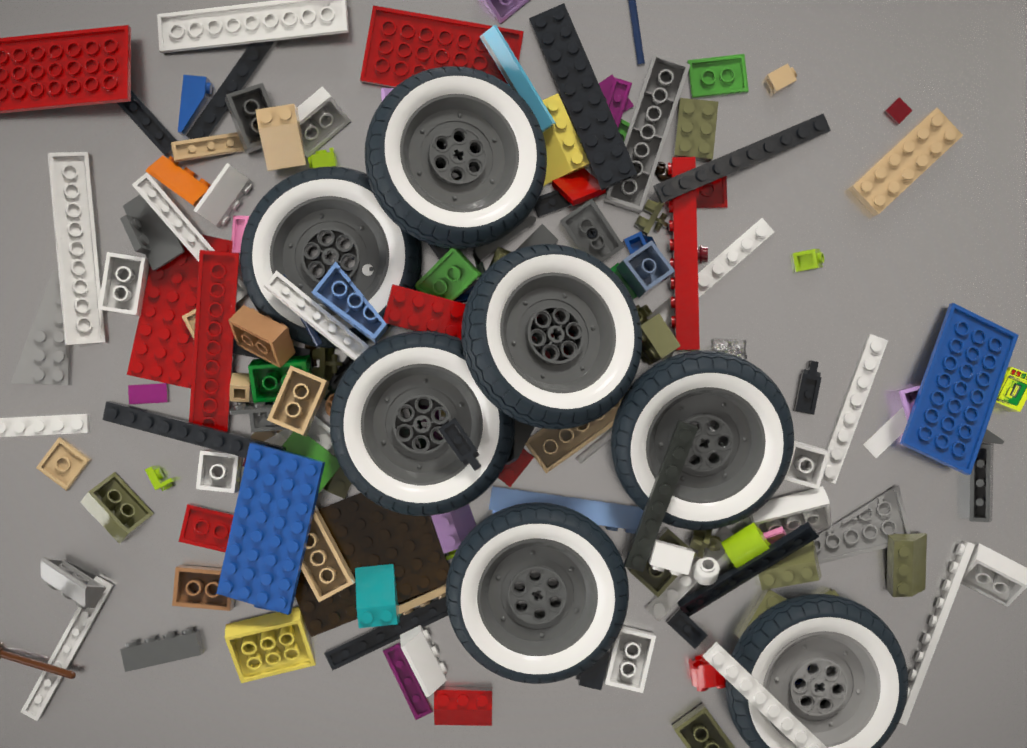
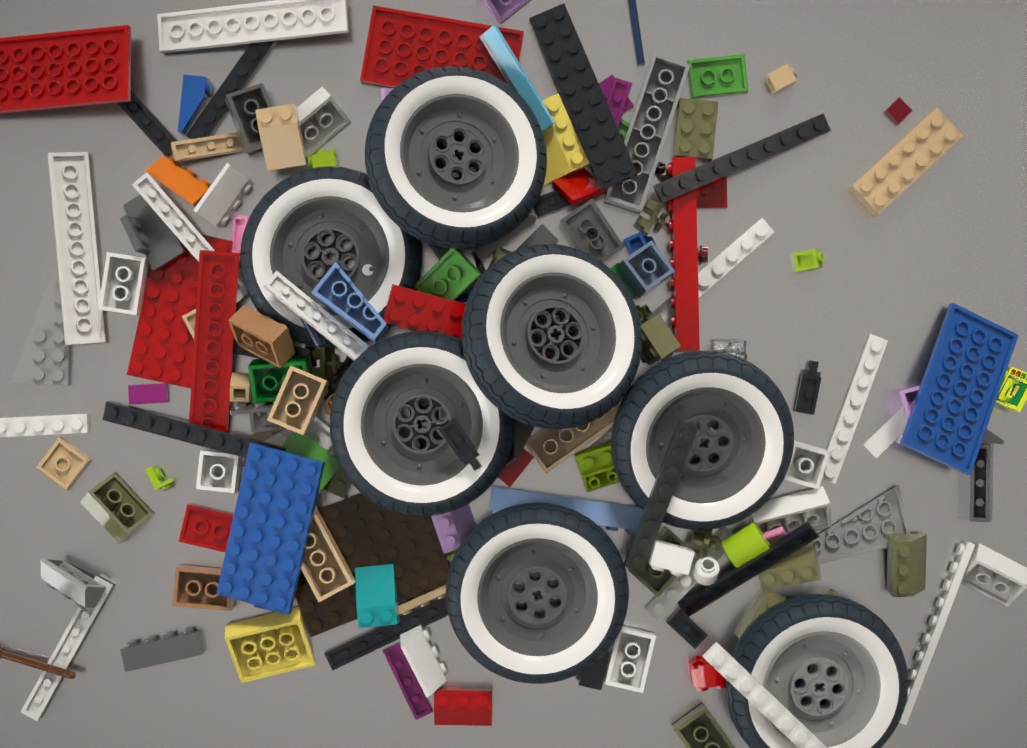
(597, 467): none -> lime brick

